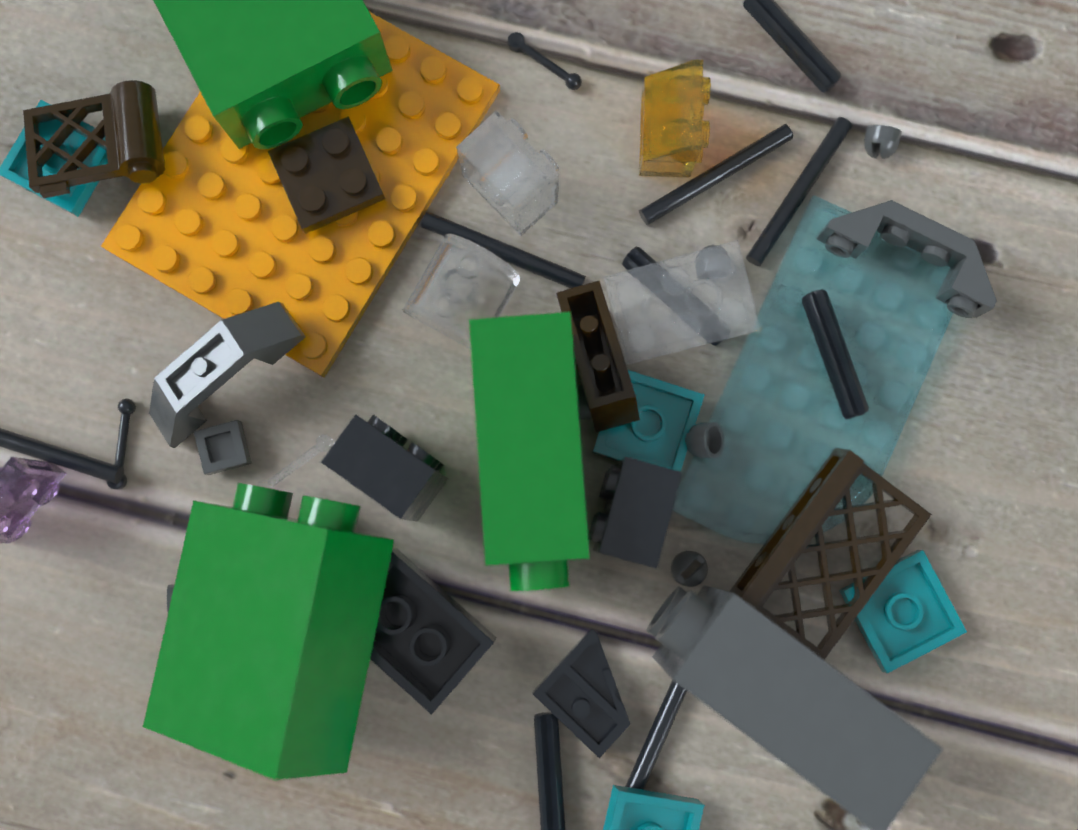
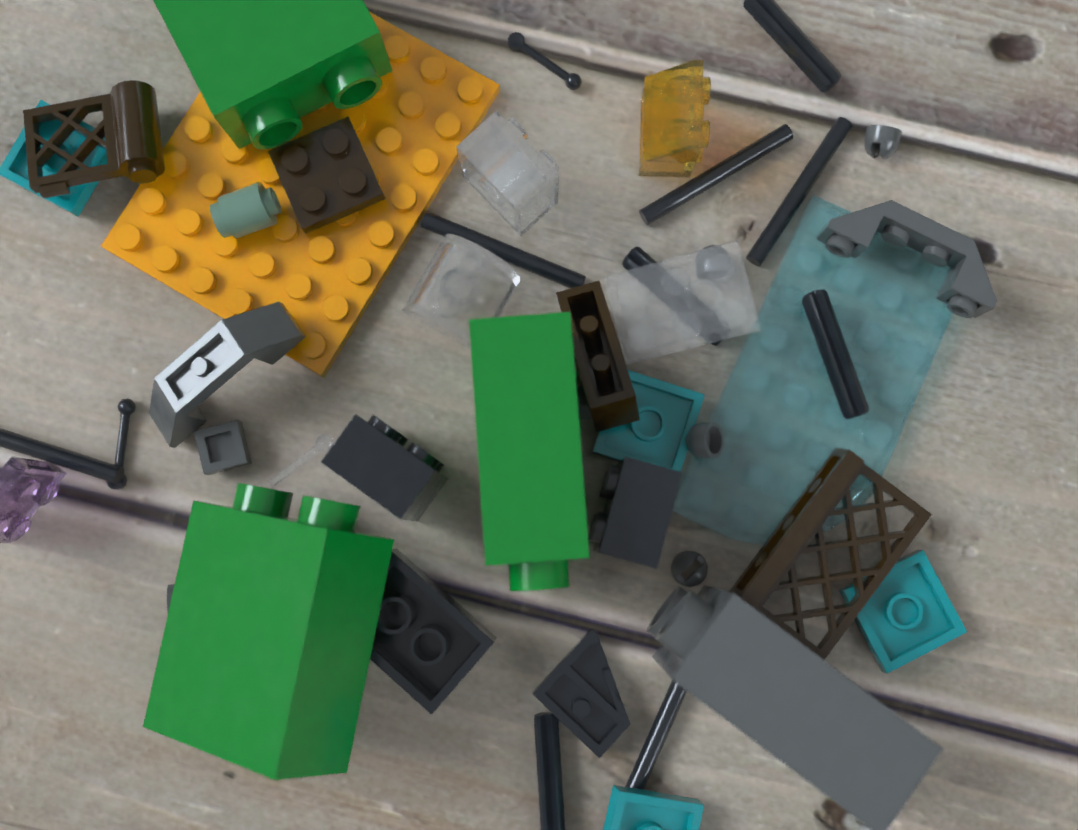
(245, 210): none -> sand green brick

